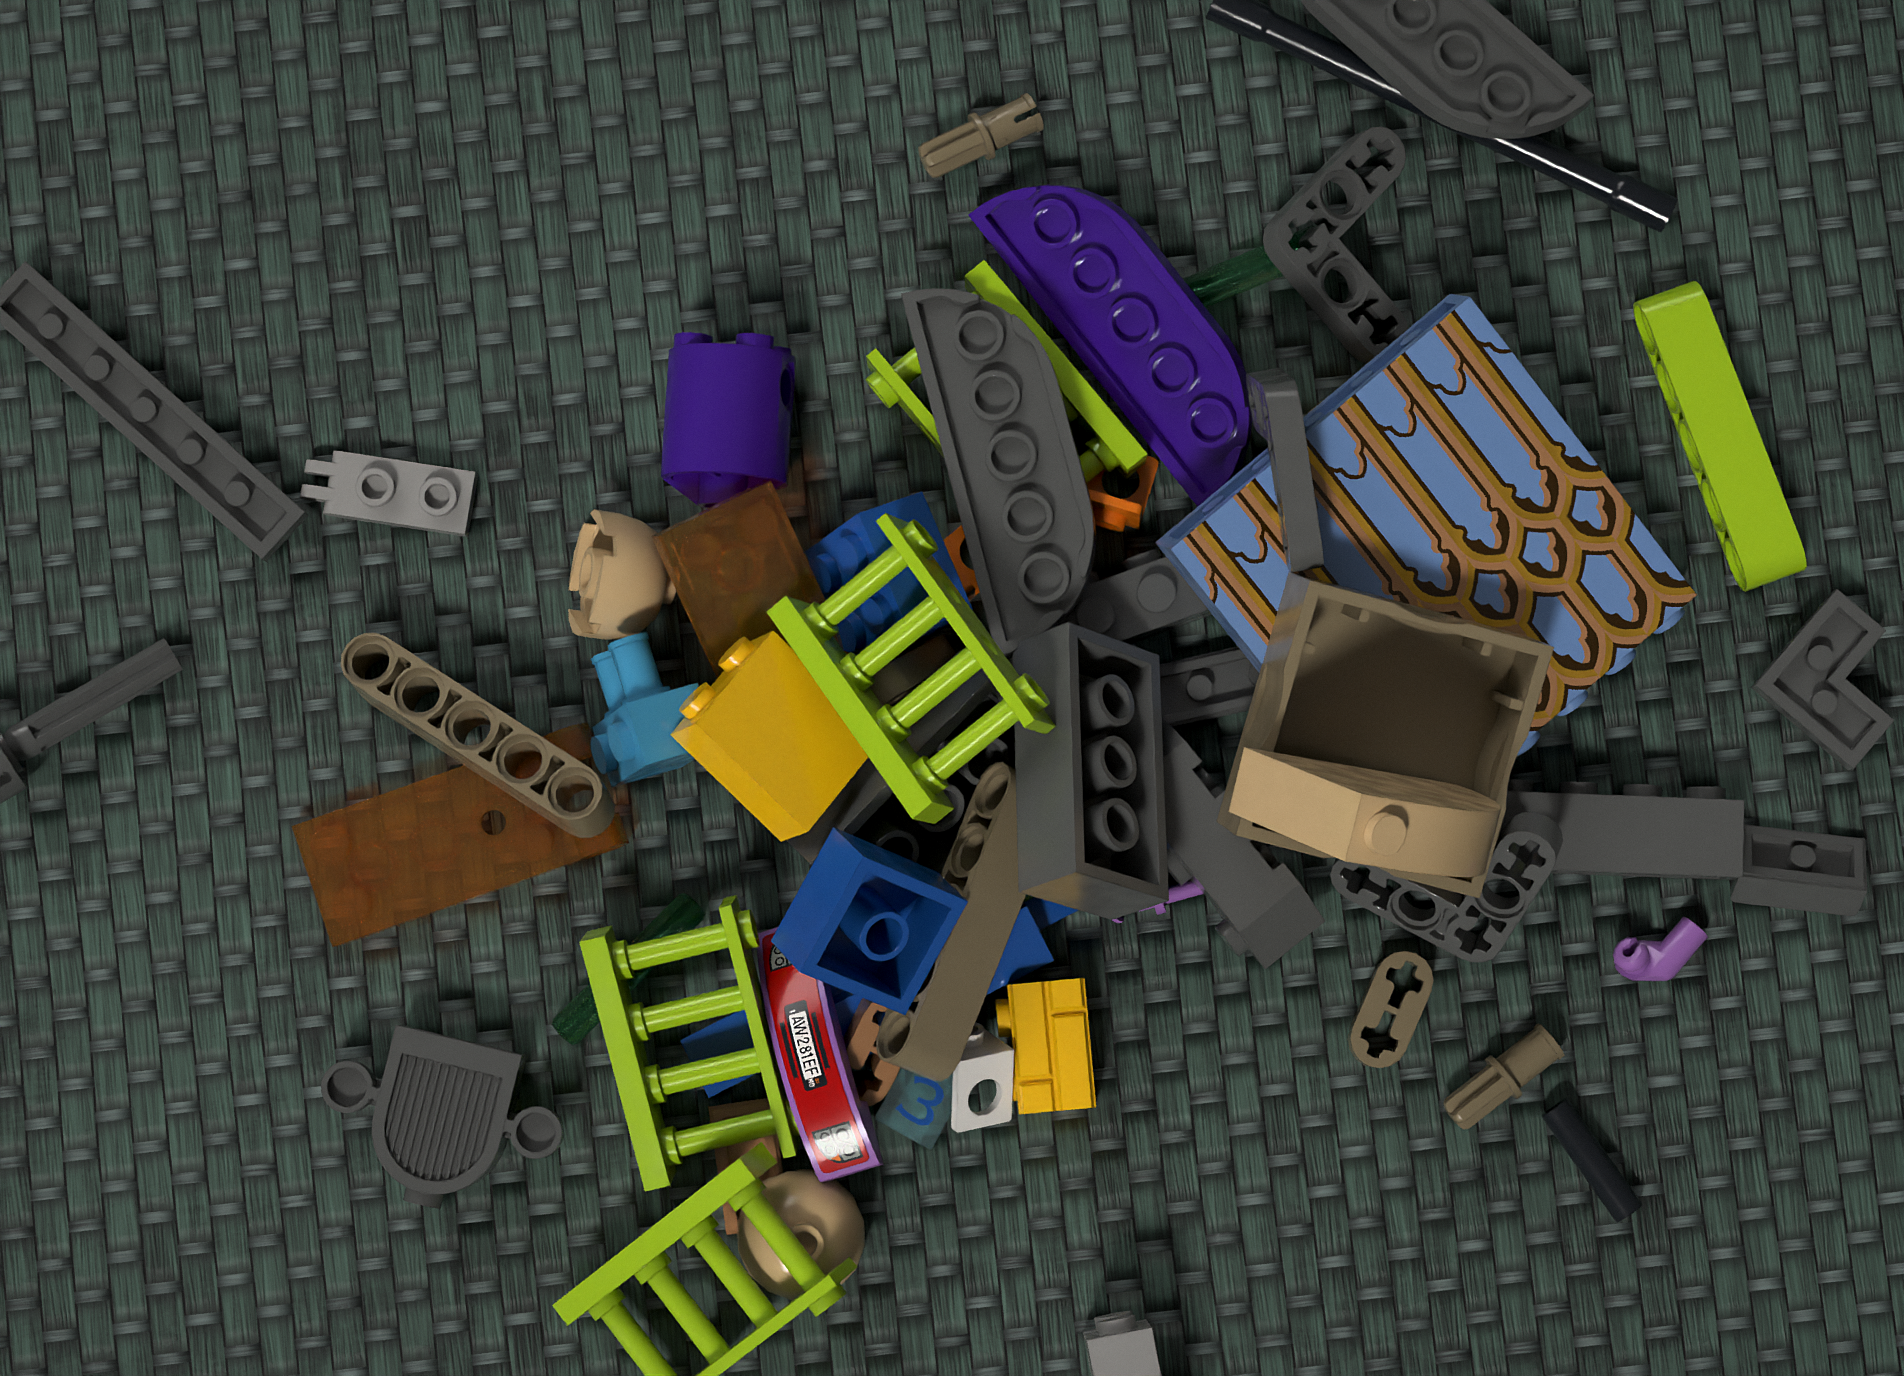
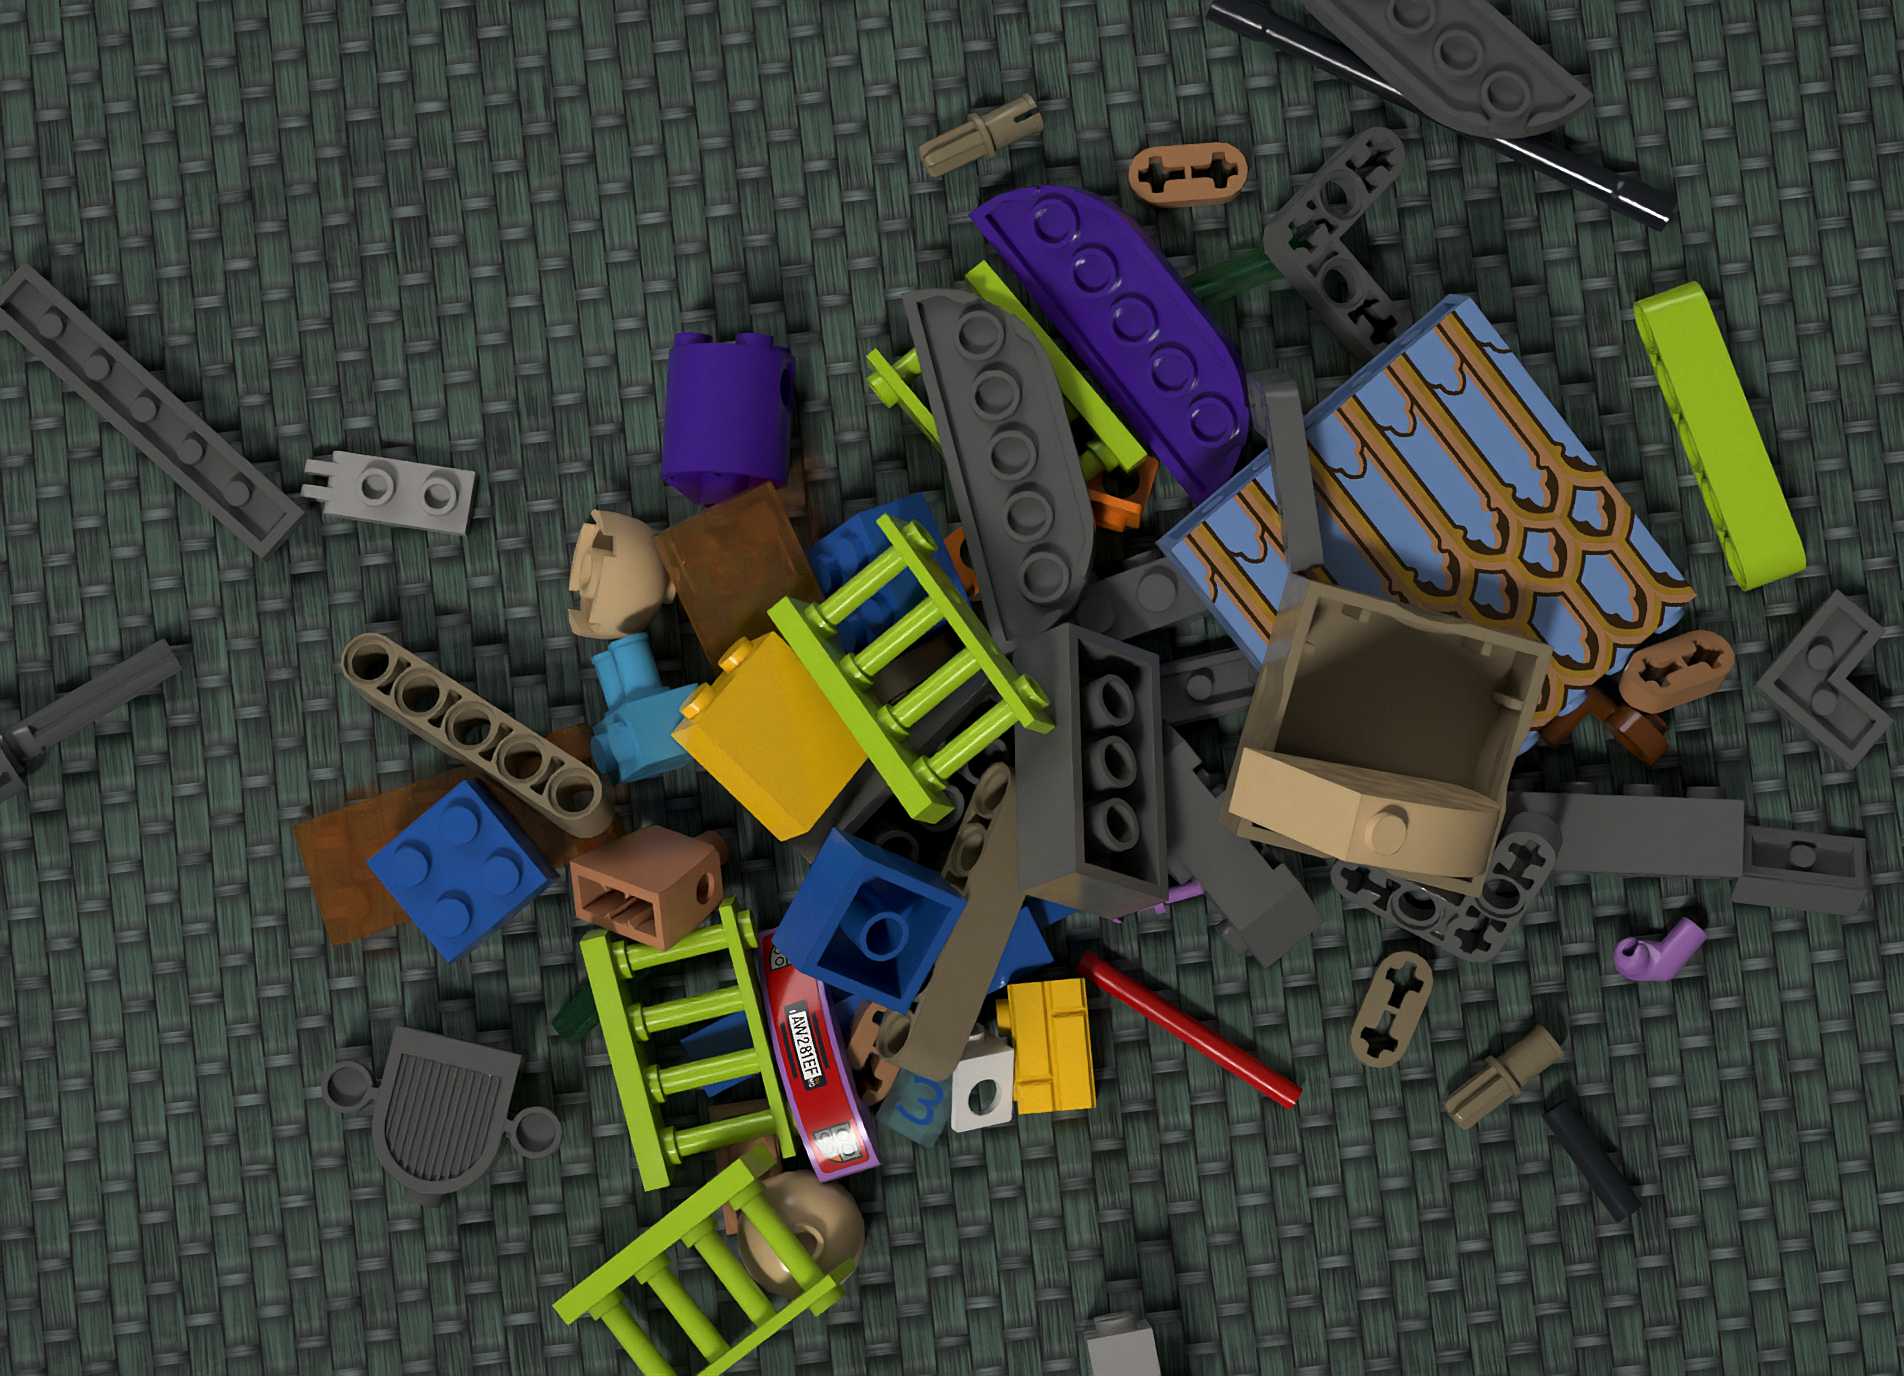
(463, 869): none -> blue brick
(651, 884): none -> nougat torso
(1188, 1029): none -> red bar
(1189, 190): none -> medium nougat beam
(1635, 730): none -> reddish brown plate
(1682, 681): none -> medium nougat beam

